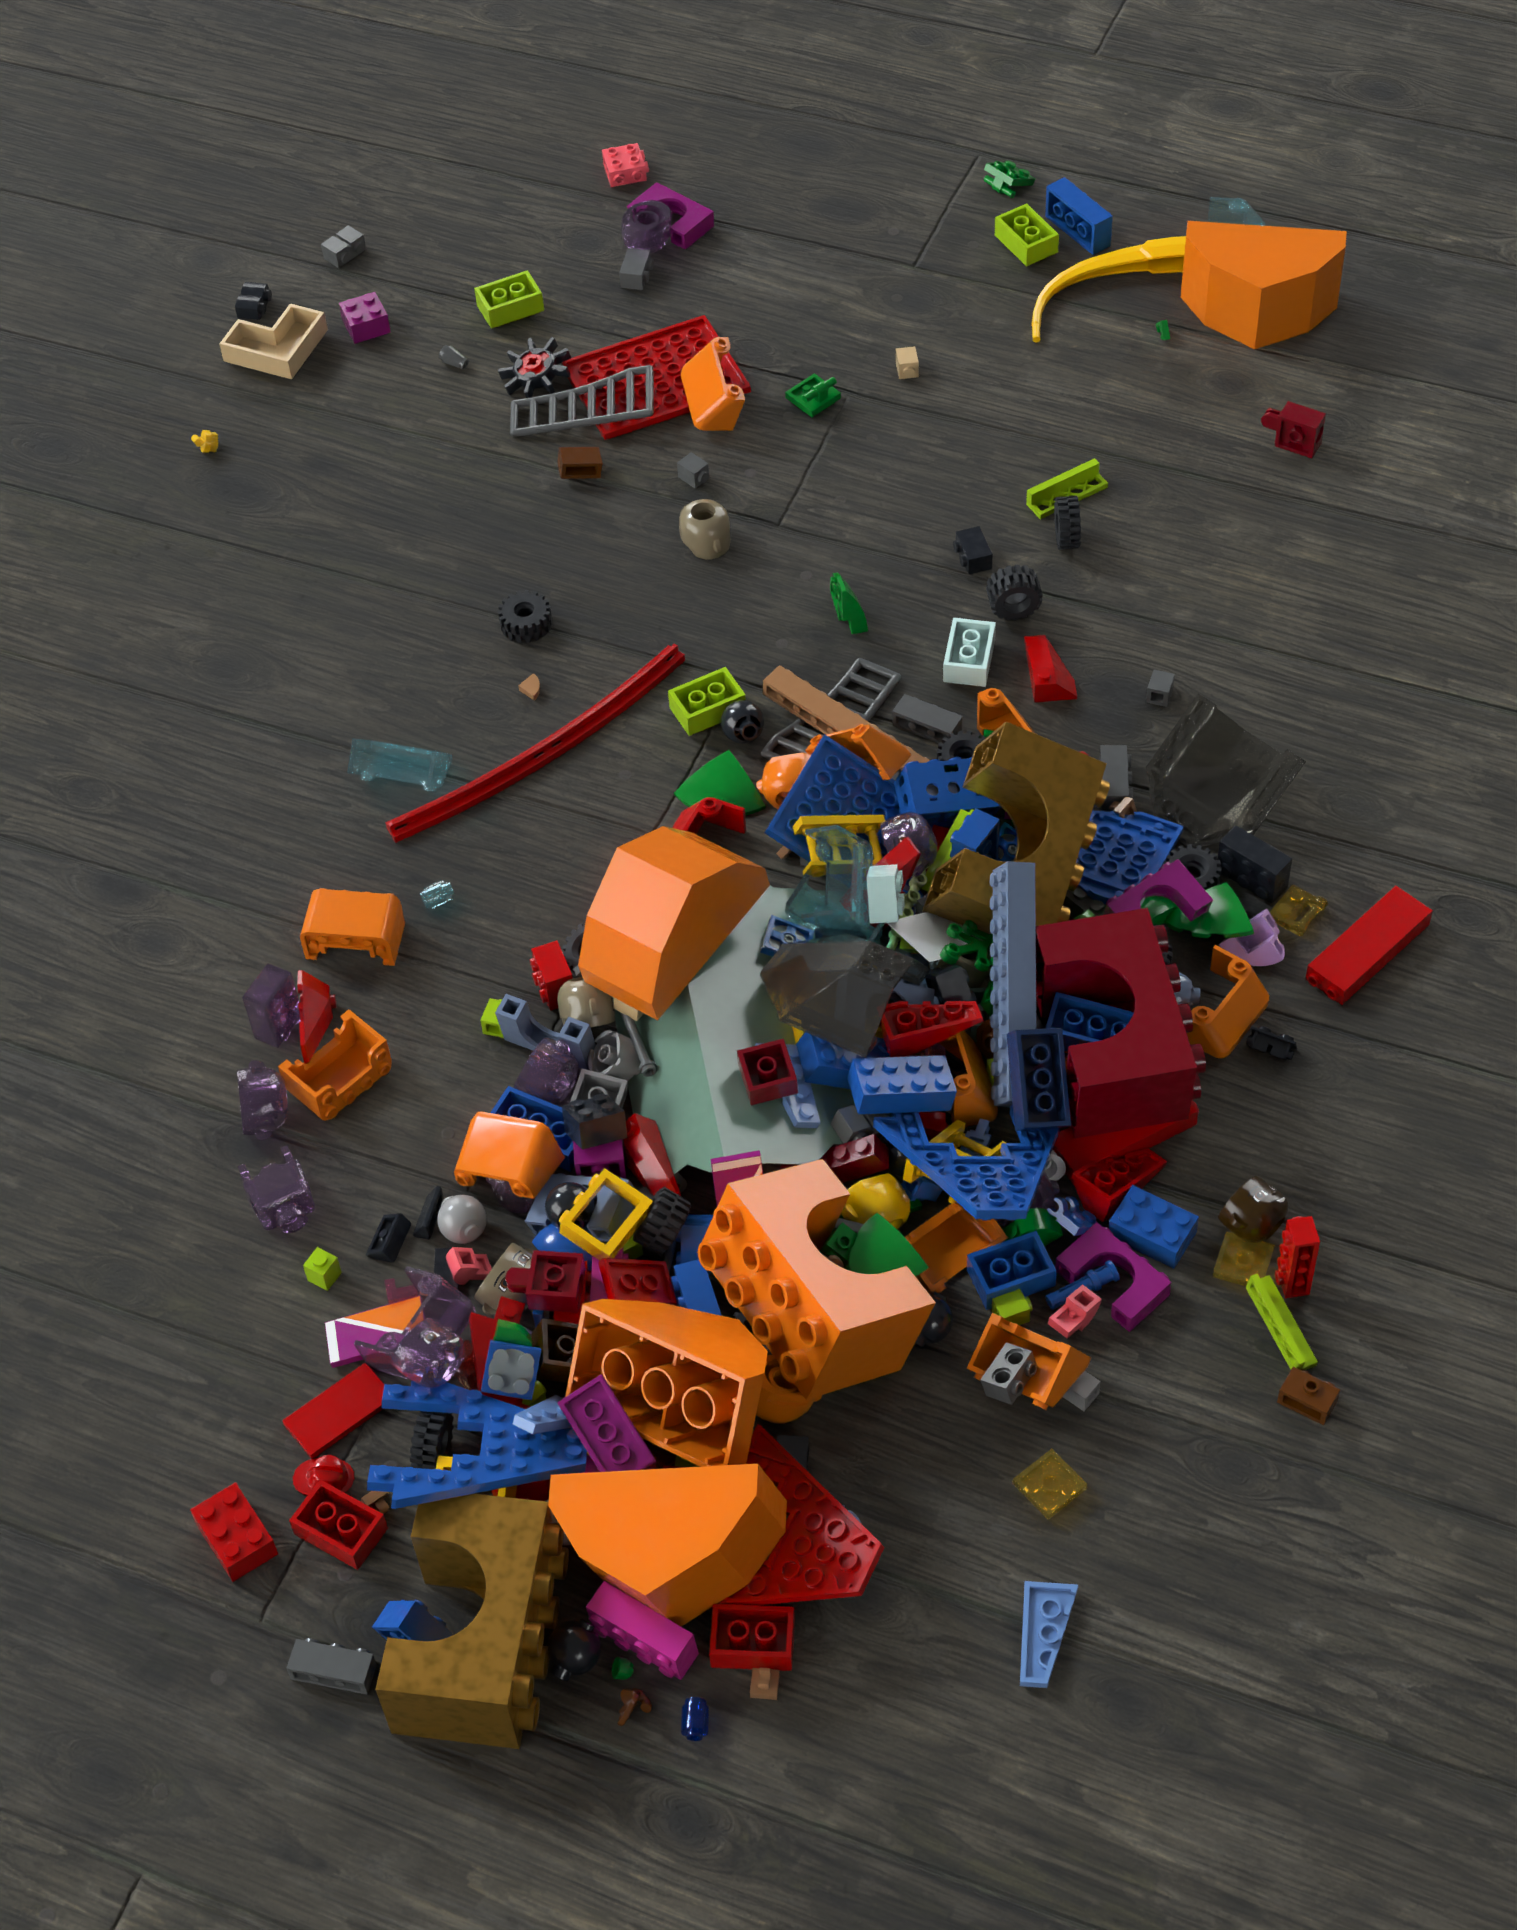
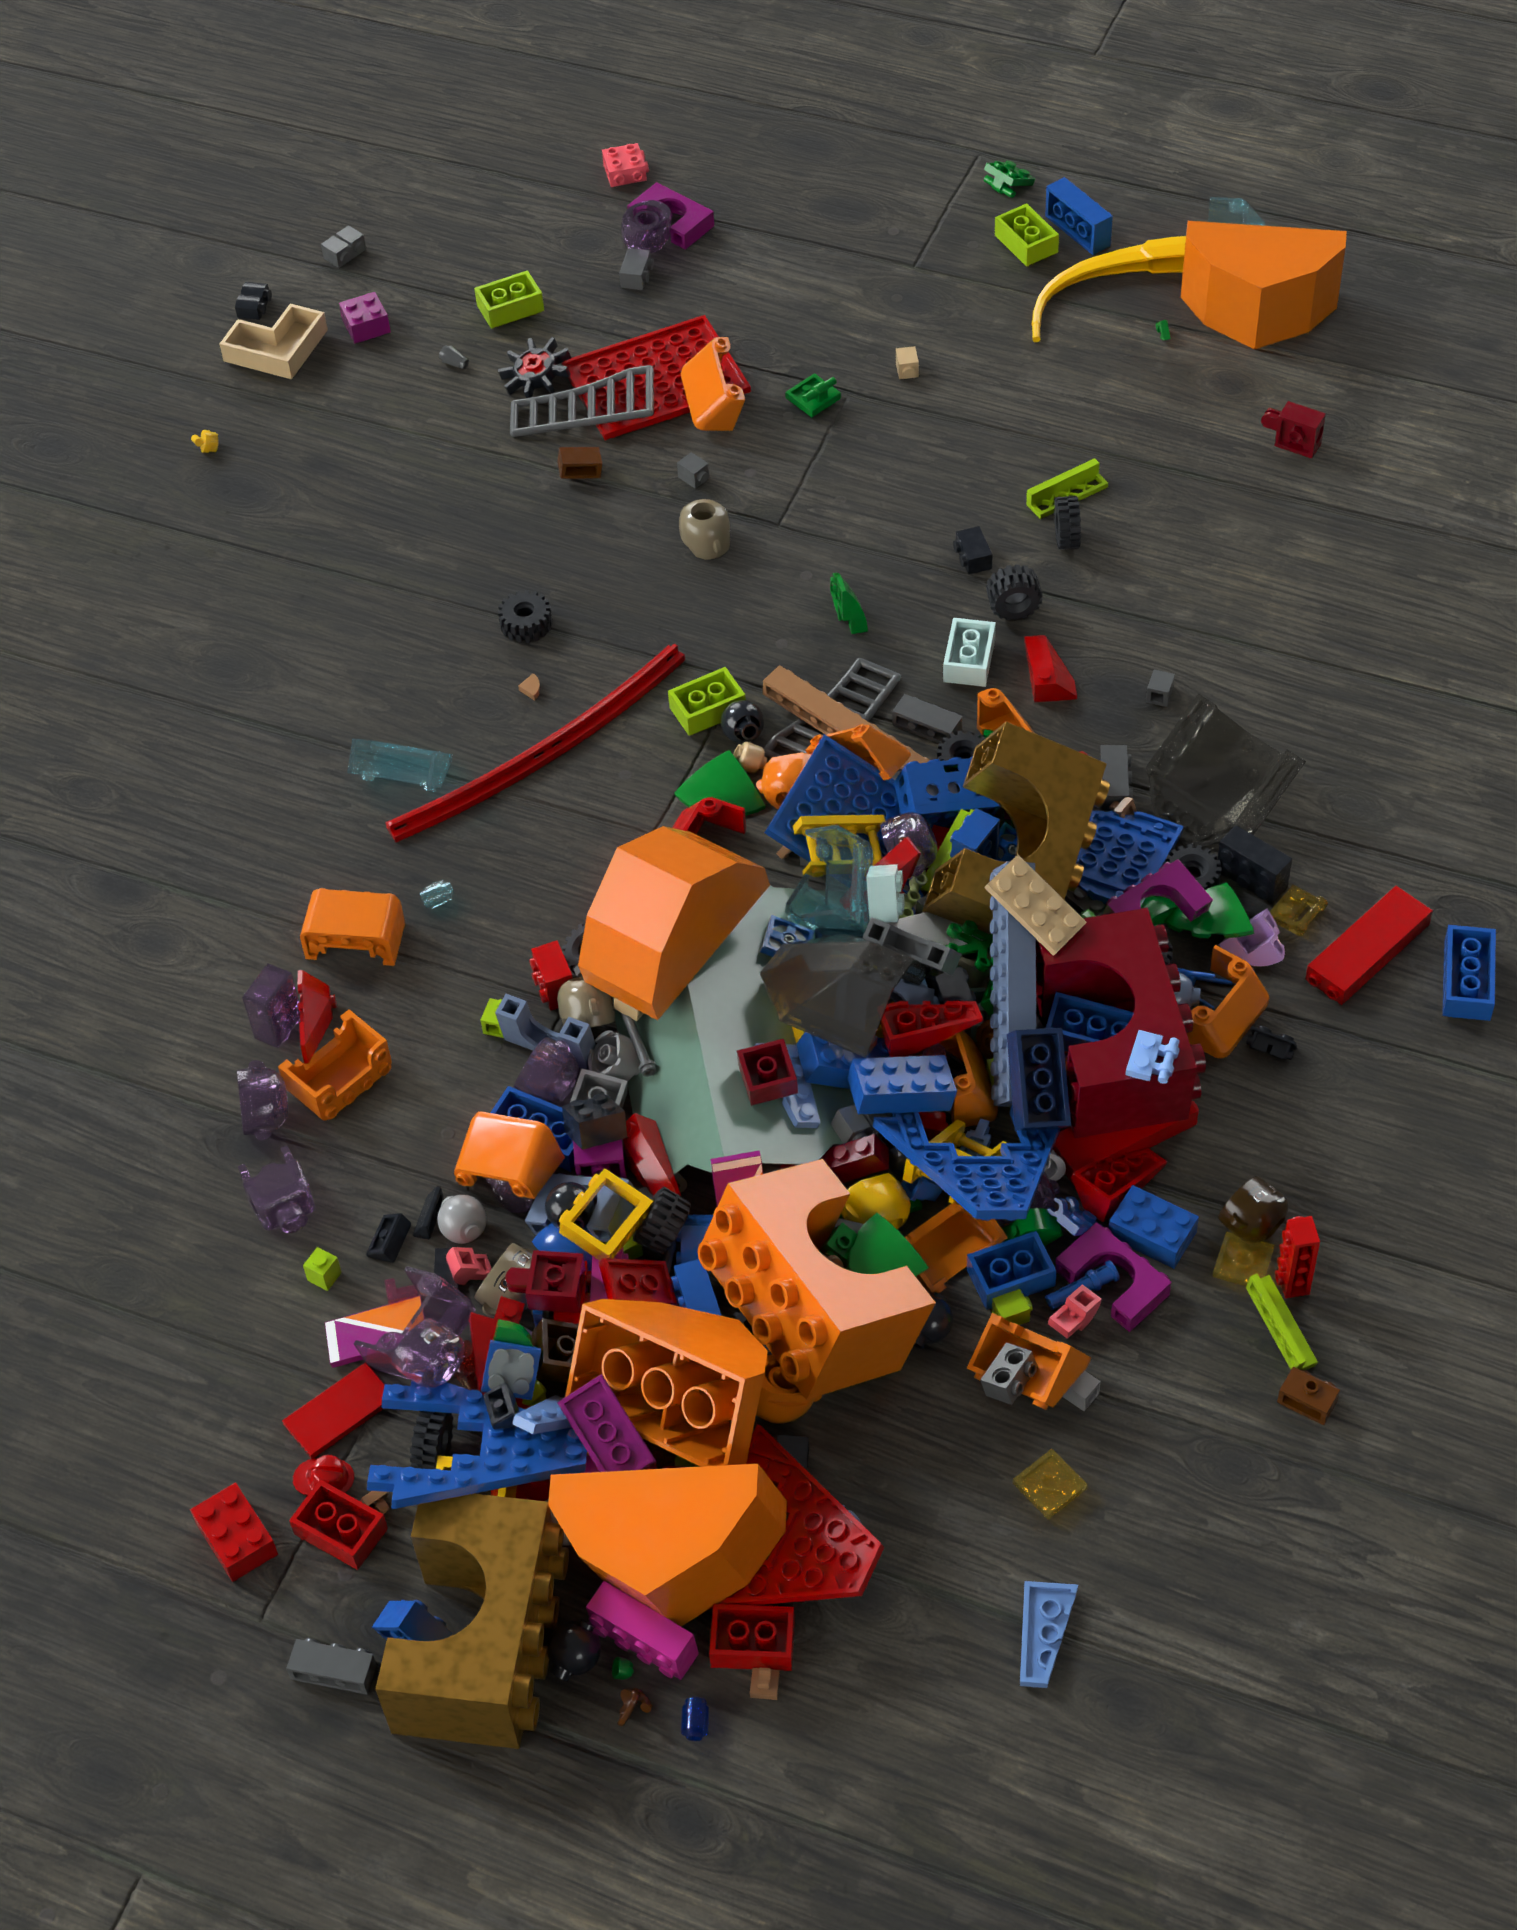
(501, 1406): none -> black slope
(750, 757): none -> tan head
(923, 950): none -> dark grey arch
(1035, 905): none -> tan plate
(1144, 1055): none -> light blue plate
(1202, 976): none -> blue plant
(1469, 972): none -> blue brick

